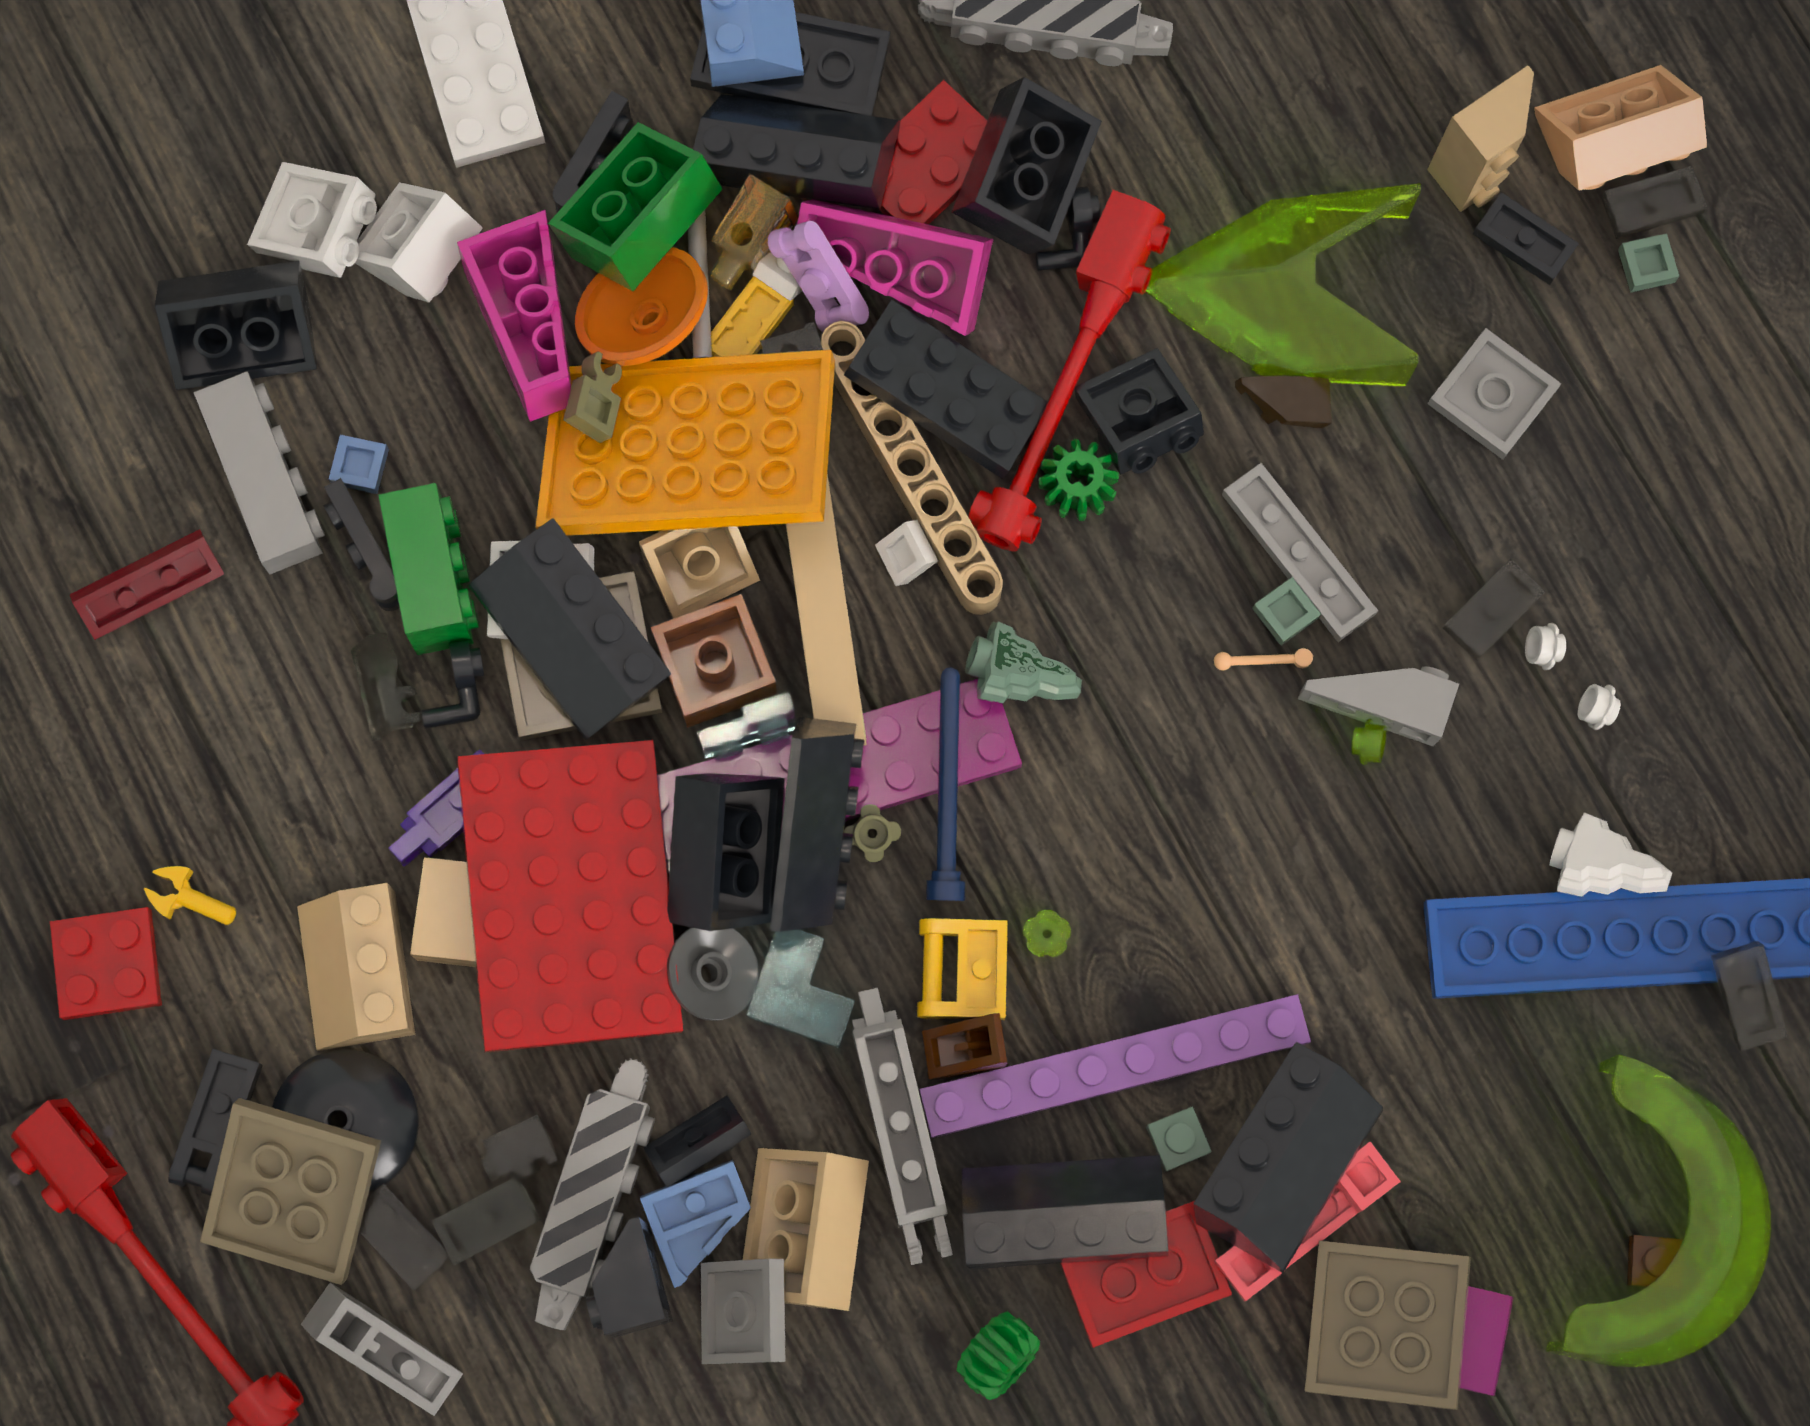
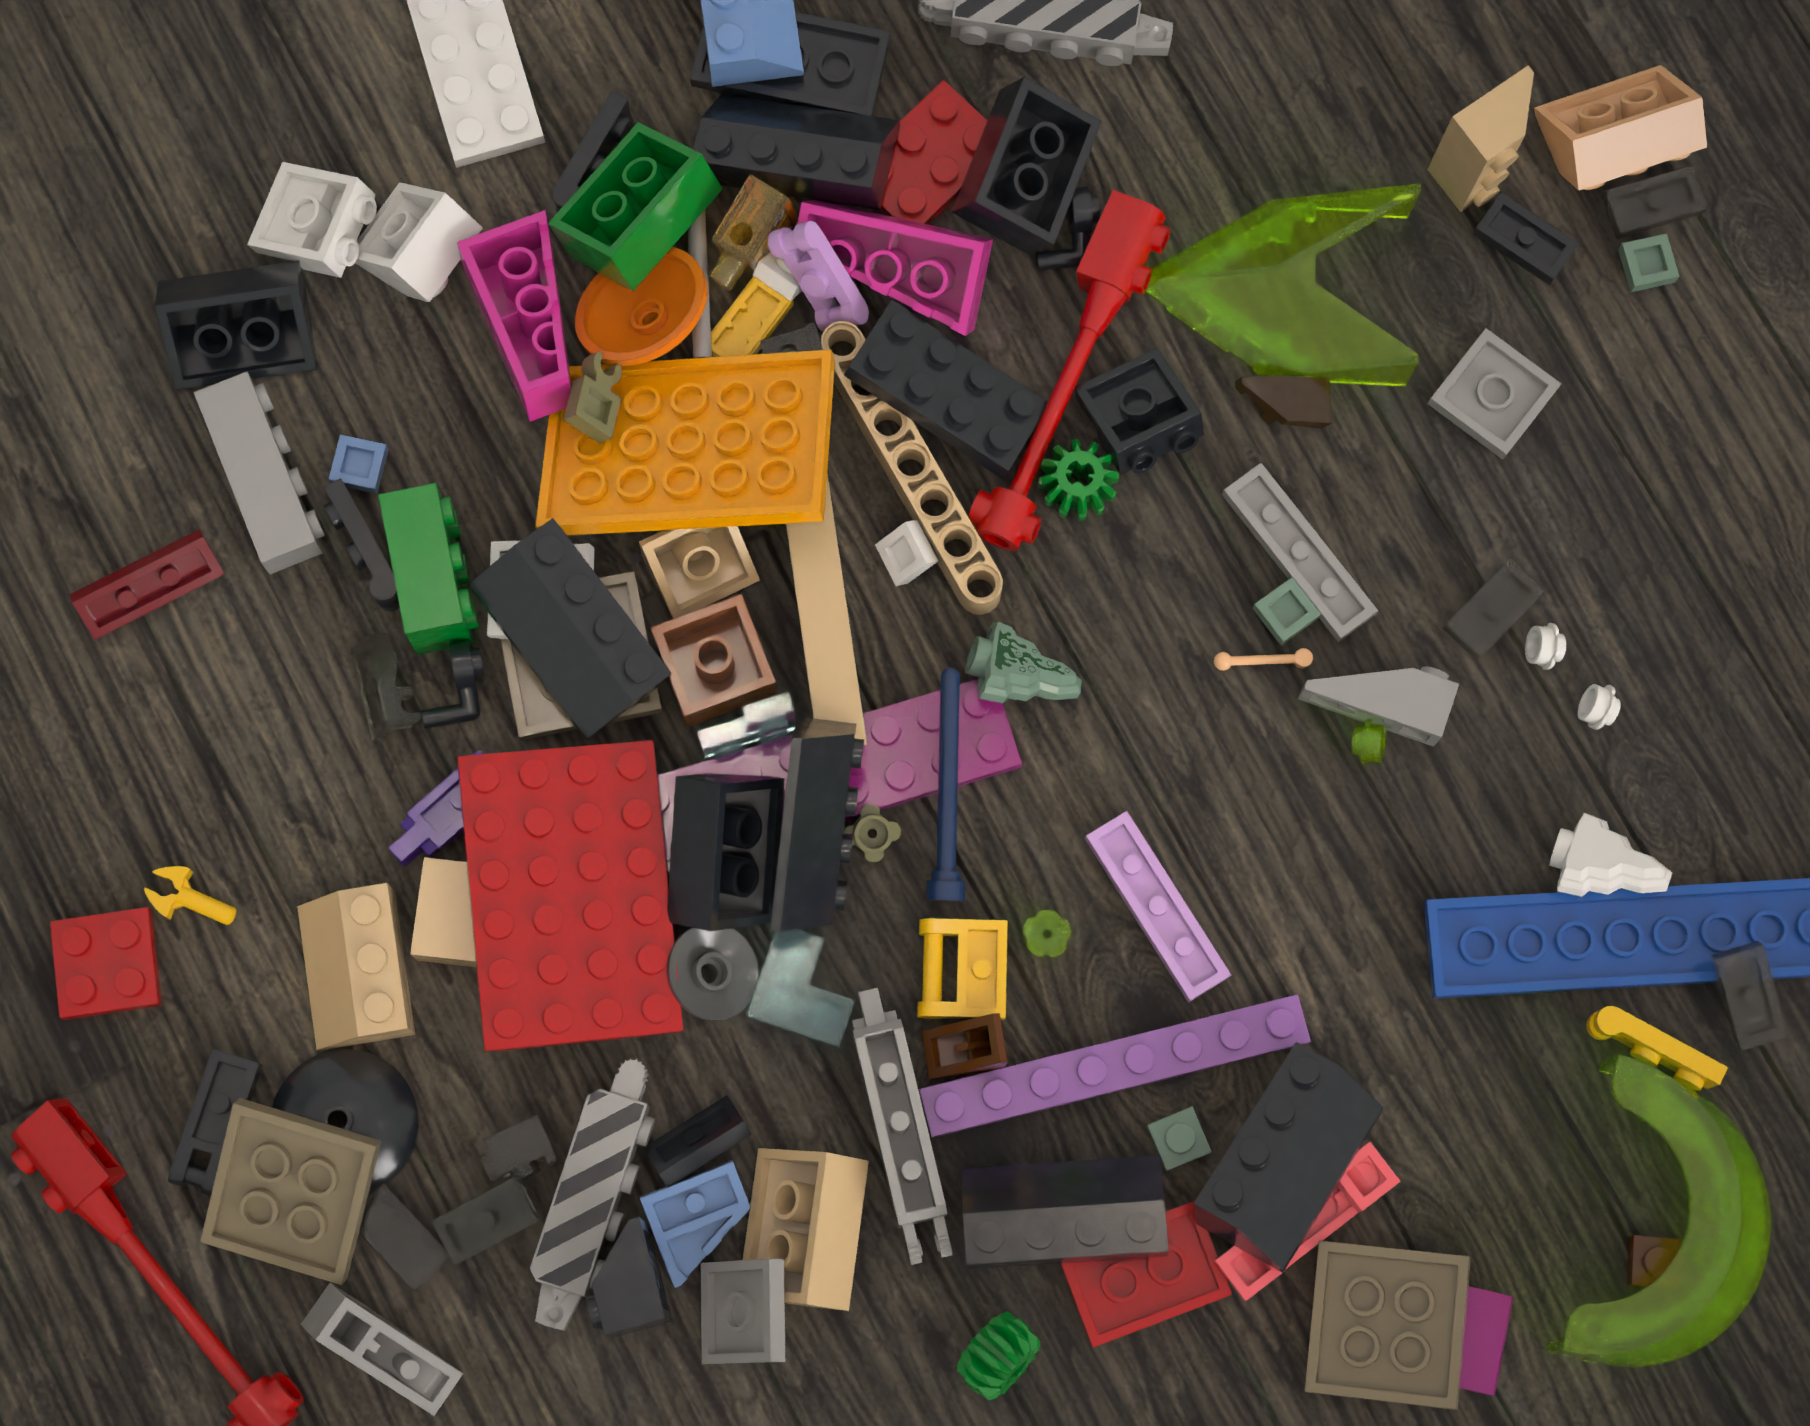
(1157, 906): none -> lavender plate
(1656, 1047): none -> yellow plate

